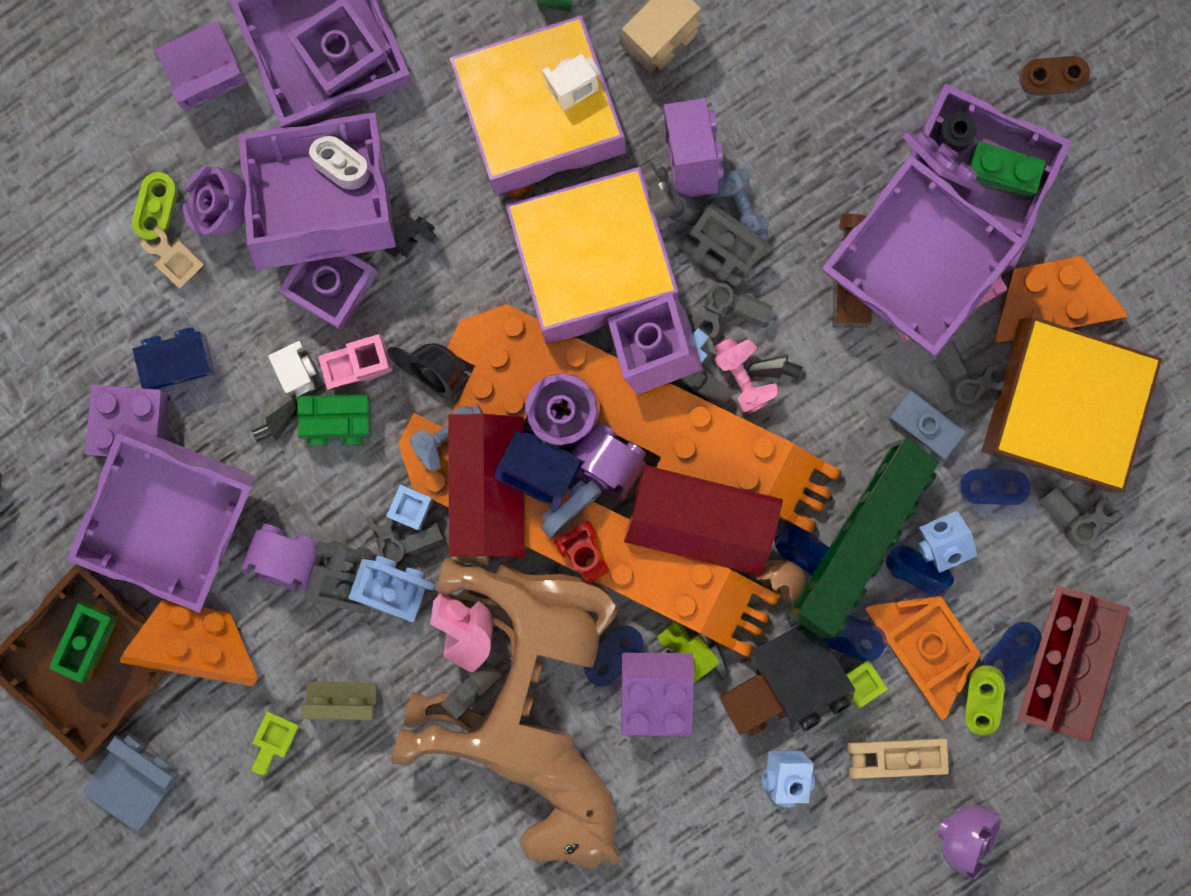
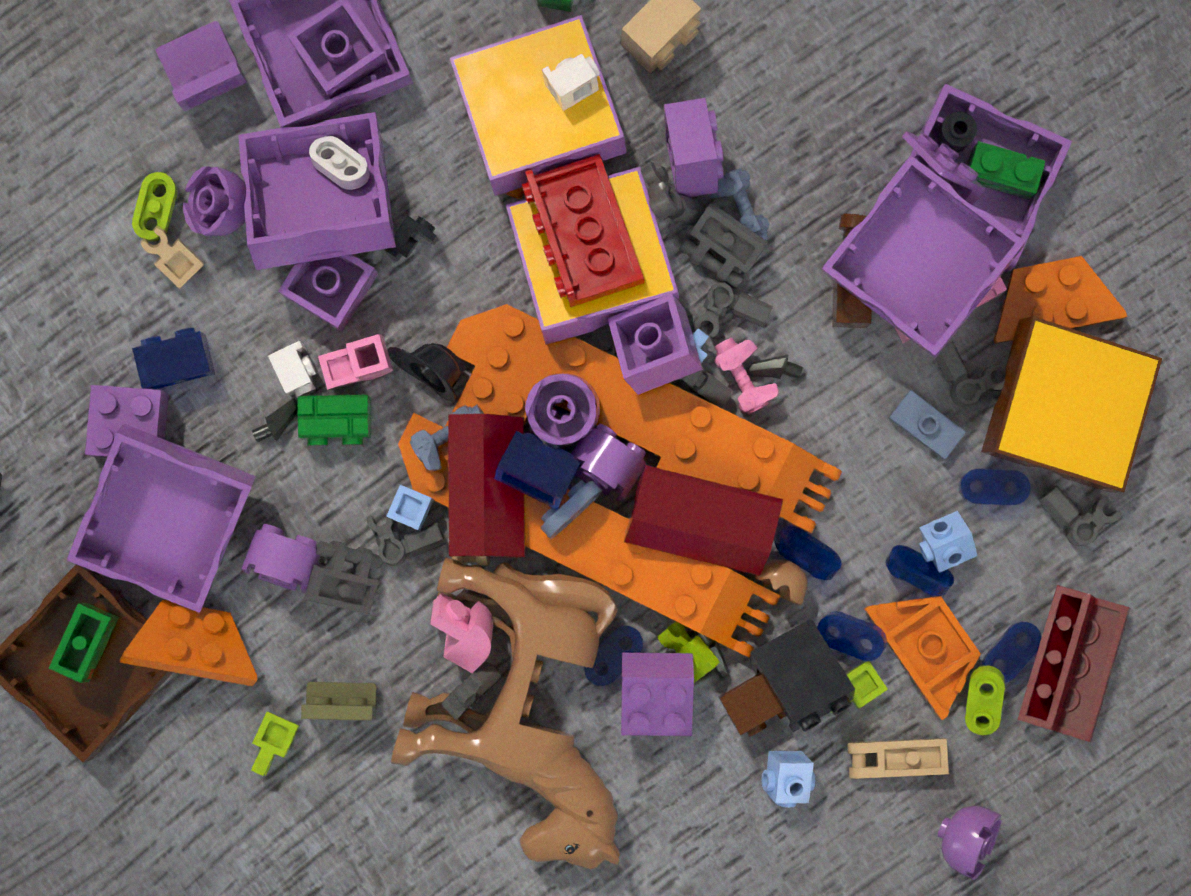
(131, 781): sand blue bracket -> none
(389, 589): light blue bracket -> none
(579, 547): red plate -> none
(583, 231): none -> red bracket
(864, 539): dark green brick -> none
(1055, 75): reddish brown plate -> none

